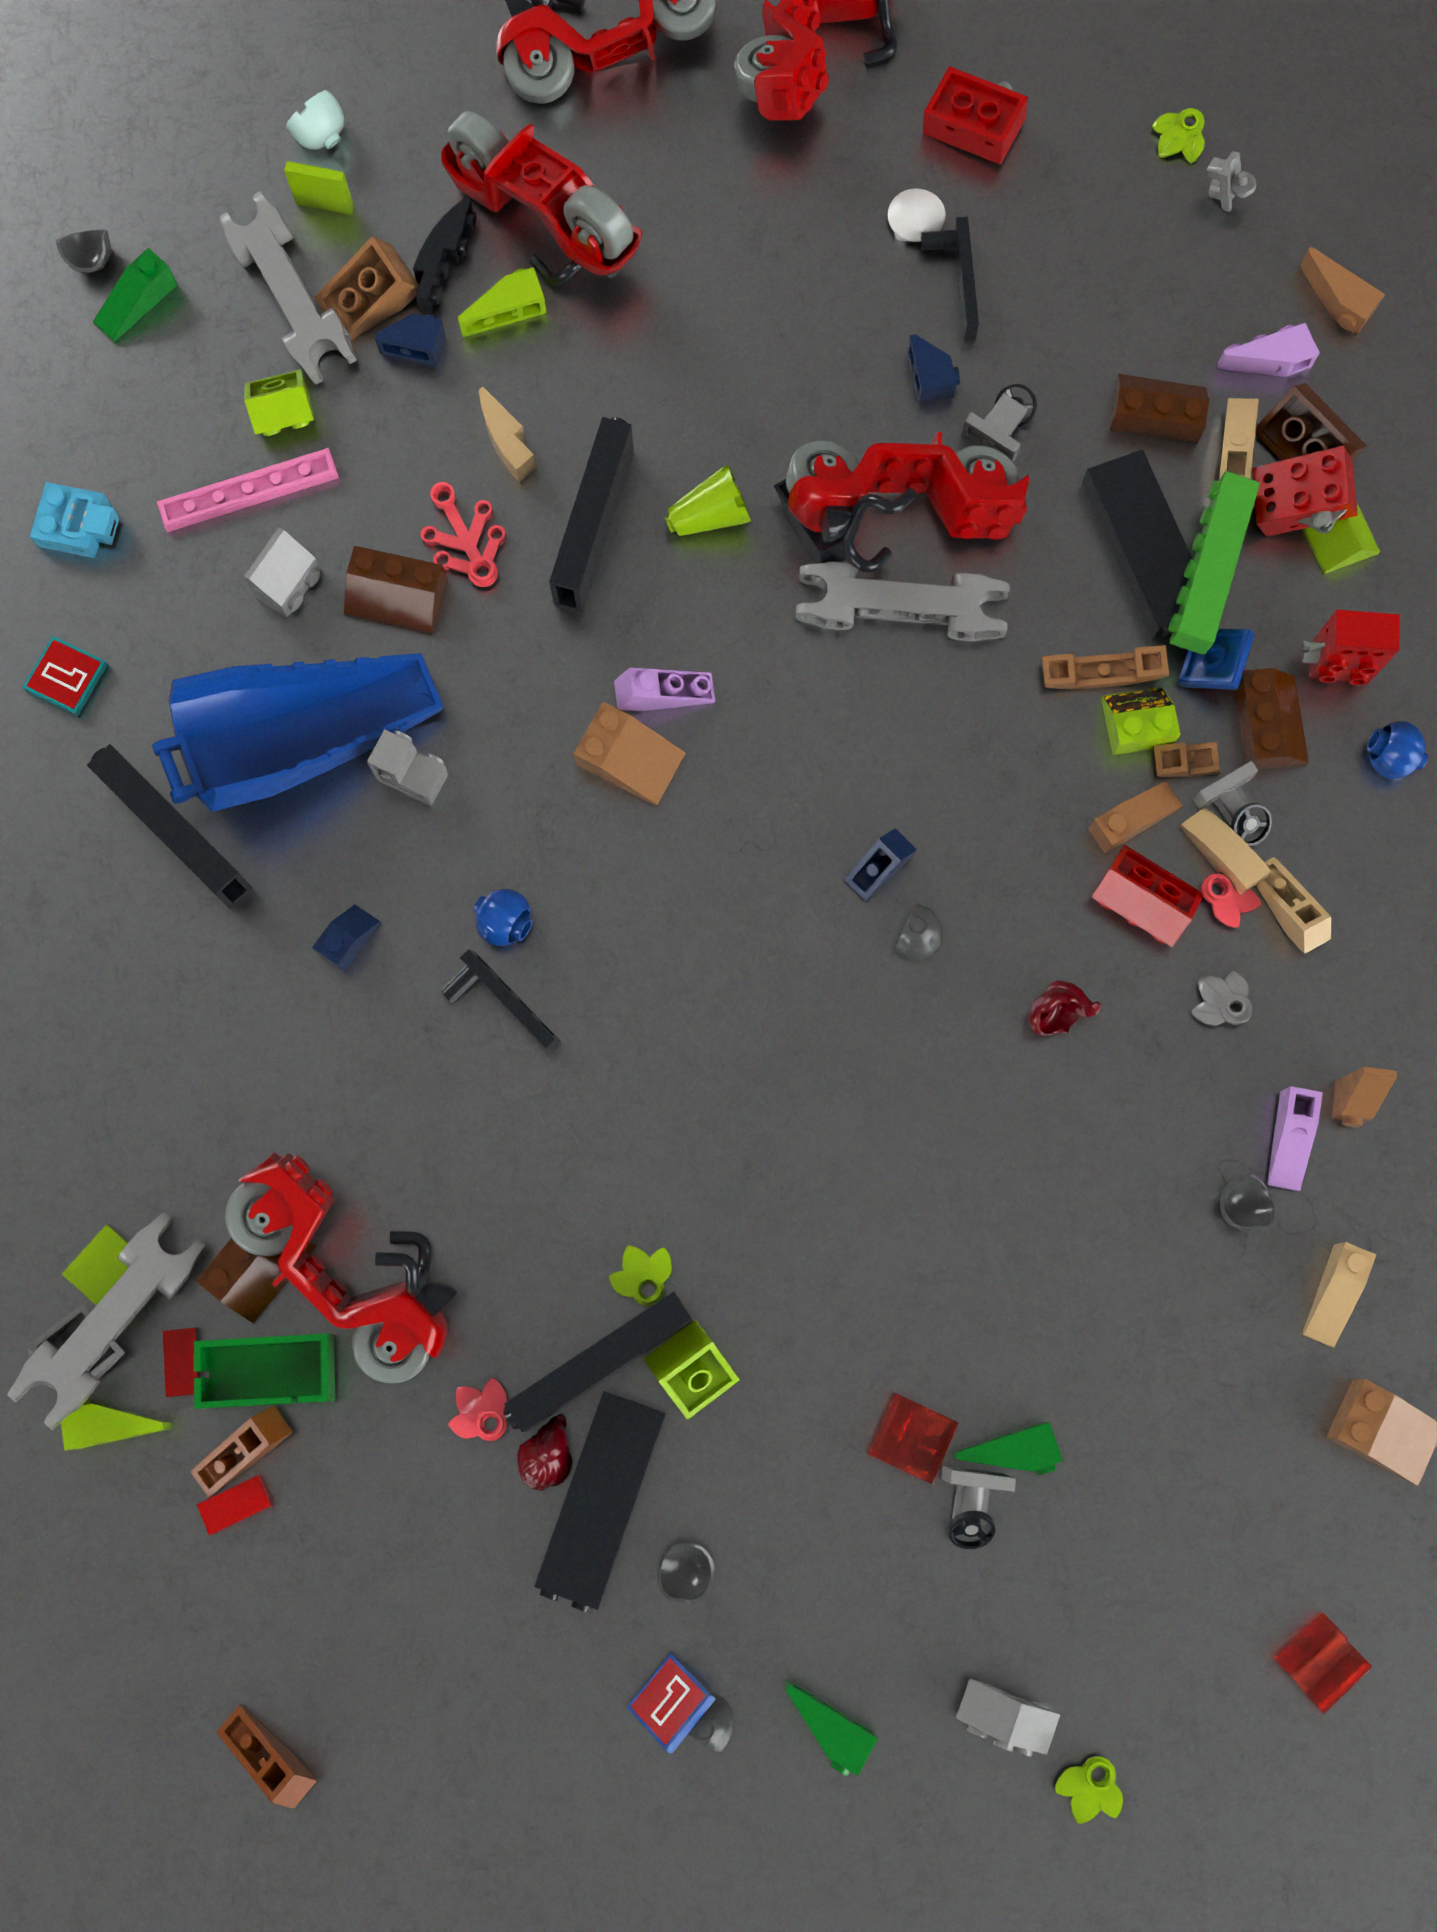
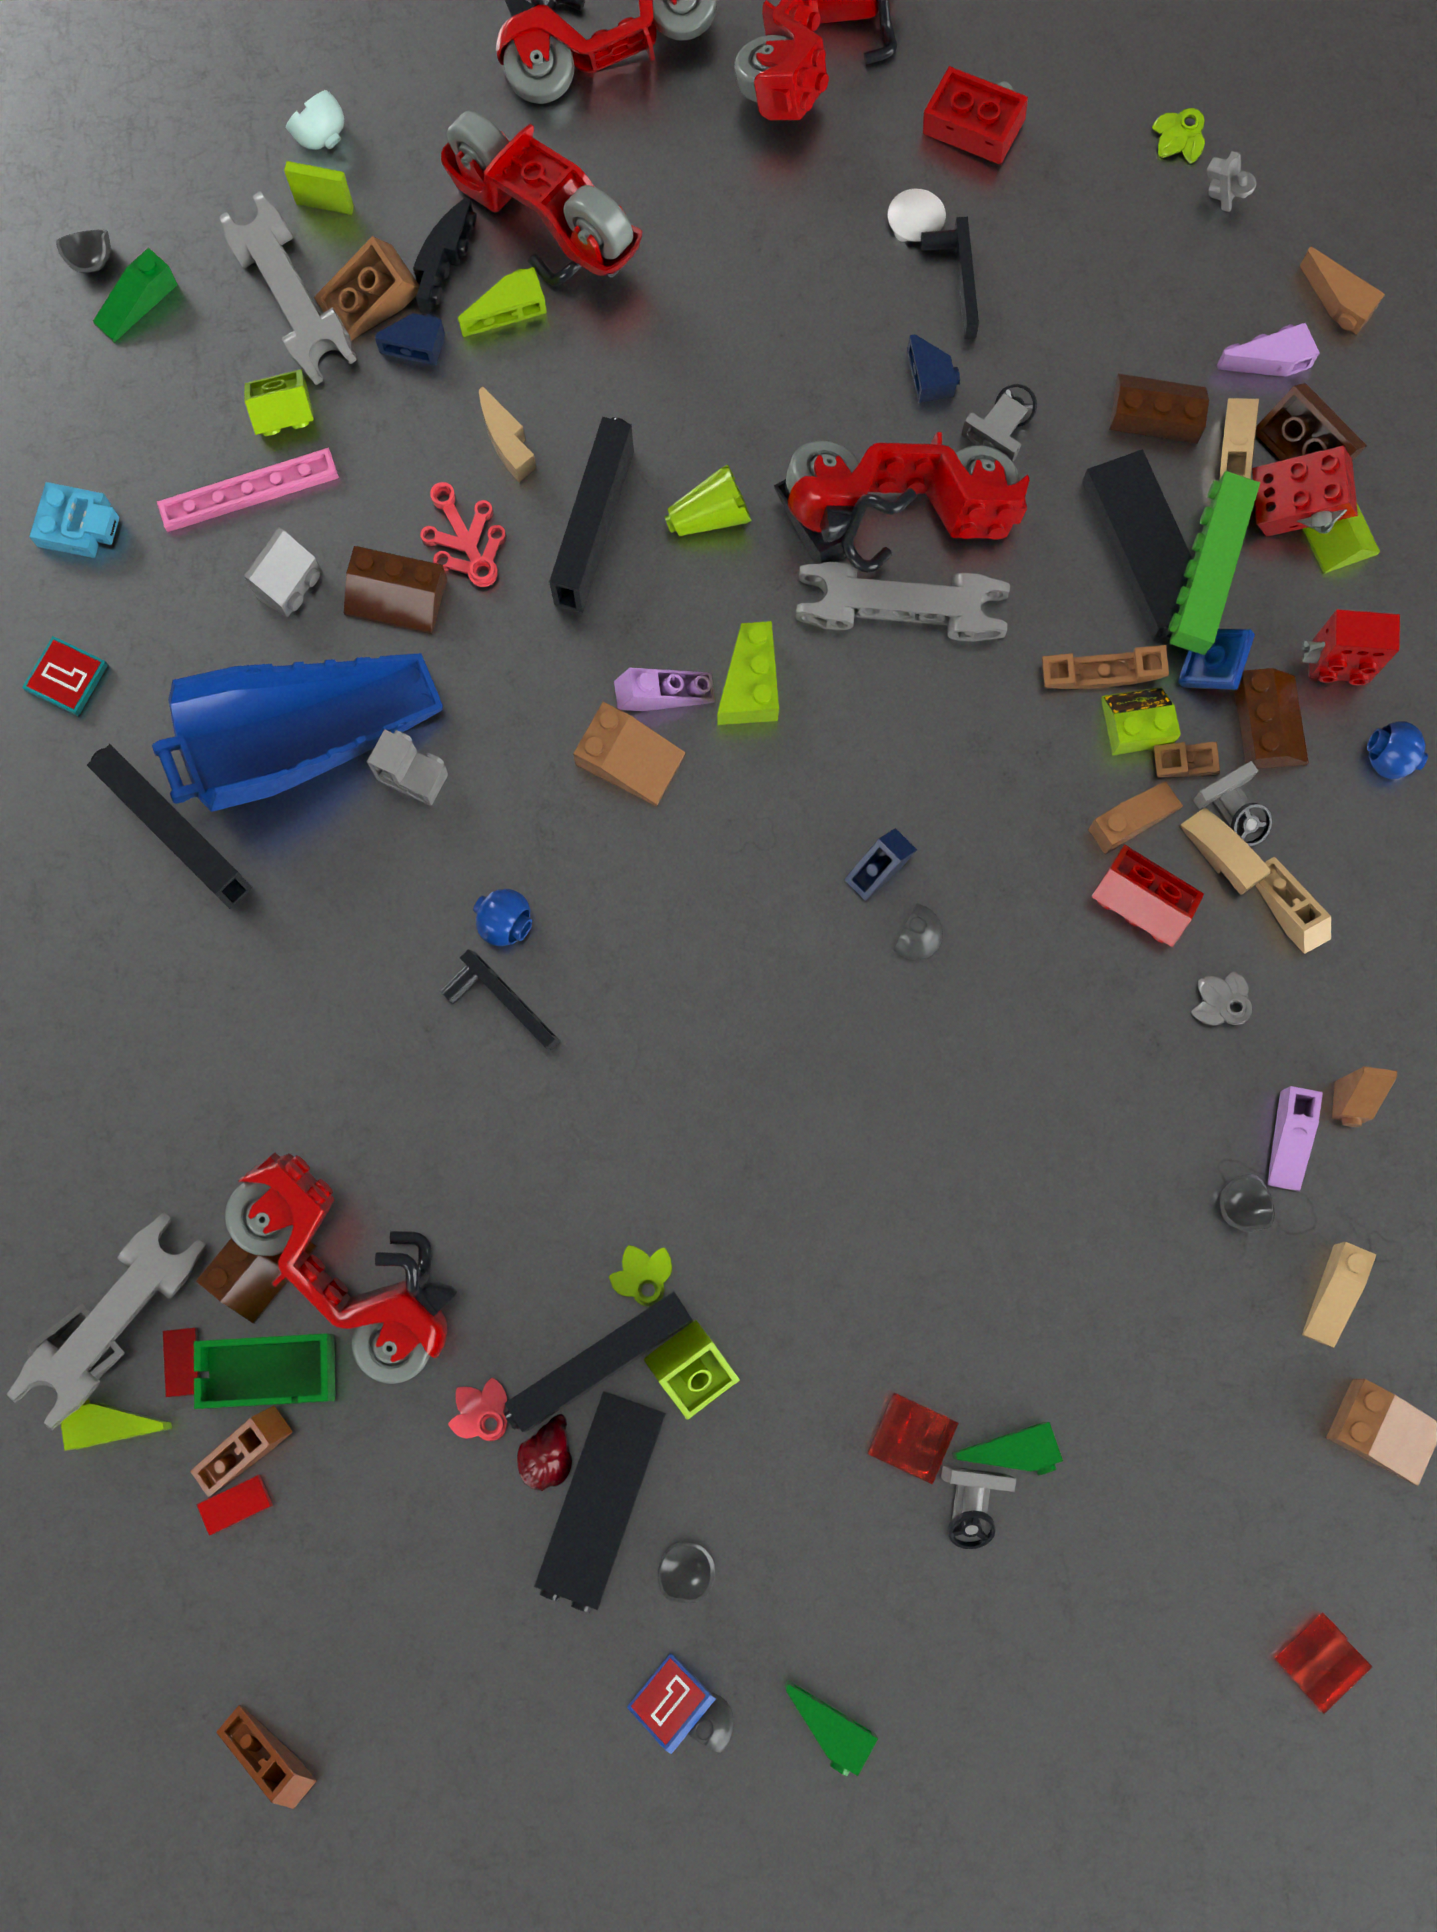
(97, 1265): lime tile -> none
(346, 937): dark blue slope -> none
(751, 682): none -> lime wedge
(1009, 1719): light grey brick -> none
(1060, 1008): dark red hair -> none
(1088, 1794): lime plate -> none
(1229, 902): coral plate -> none

